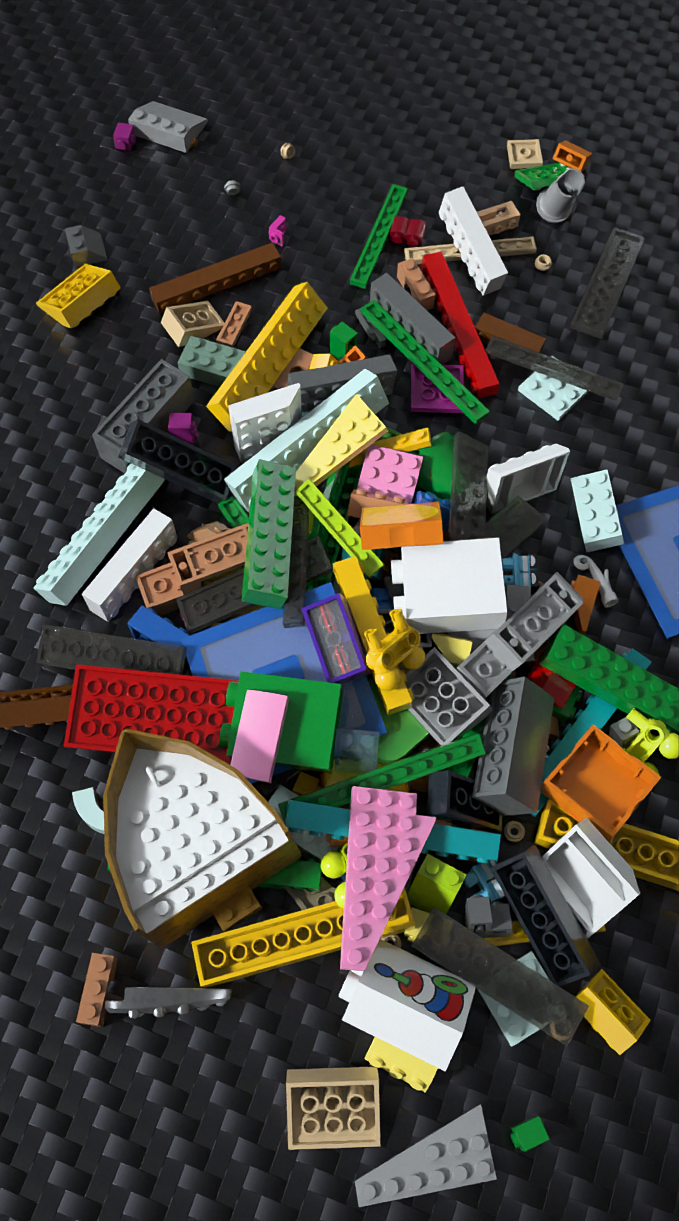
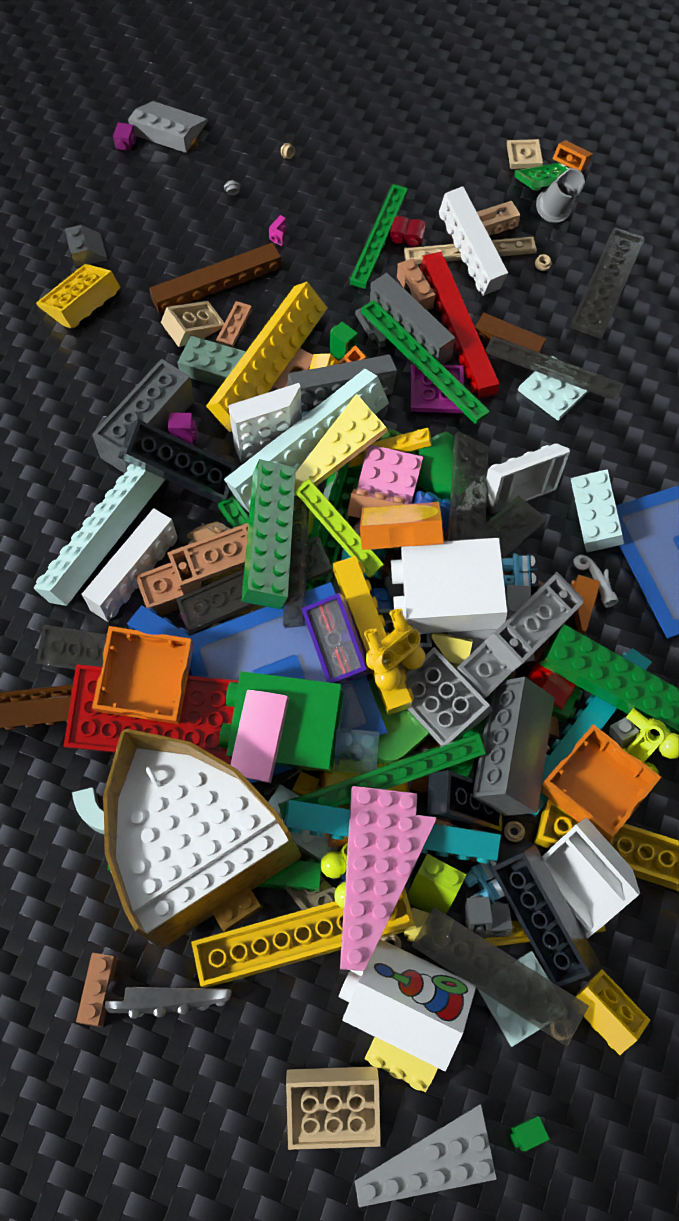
(143, 675): none -> orange tile

